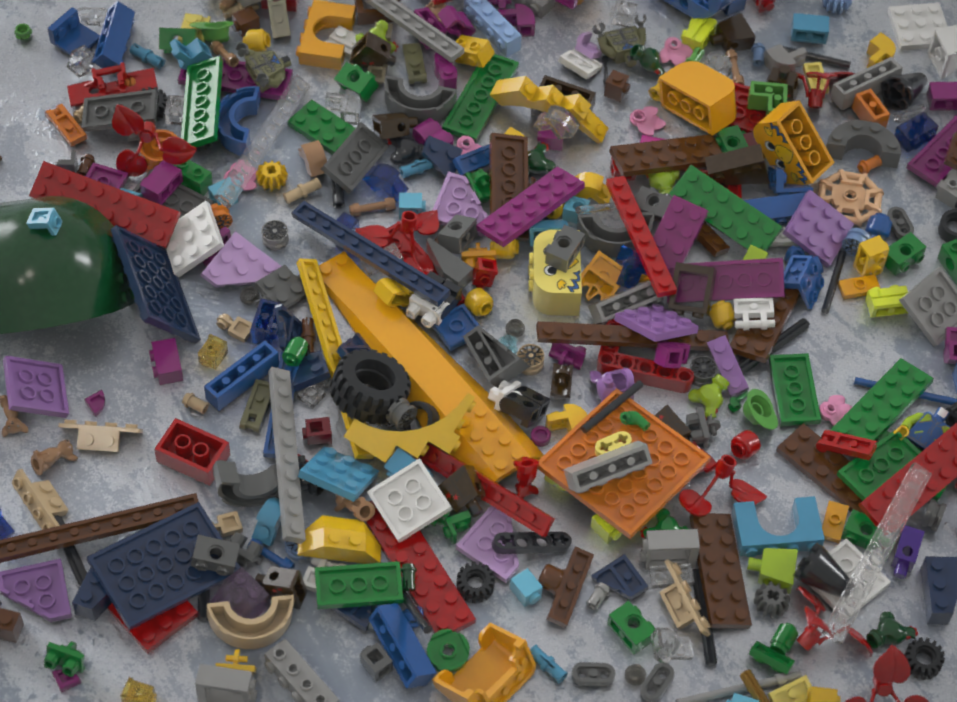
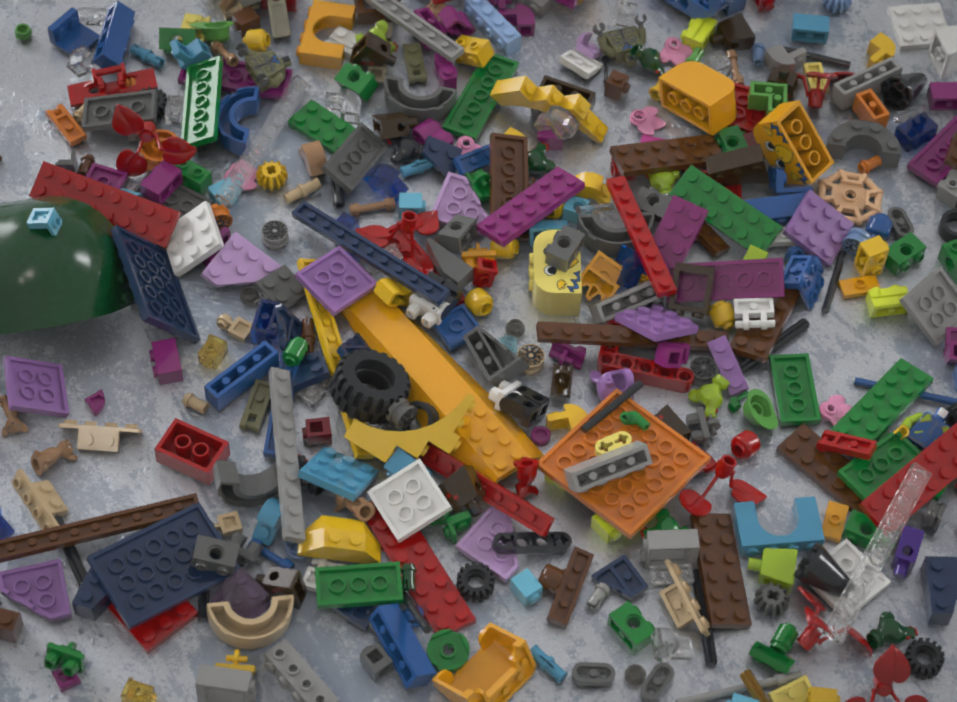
(336, 280): none -> medium lavender plate

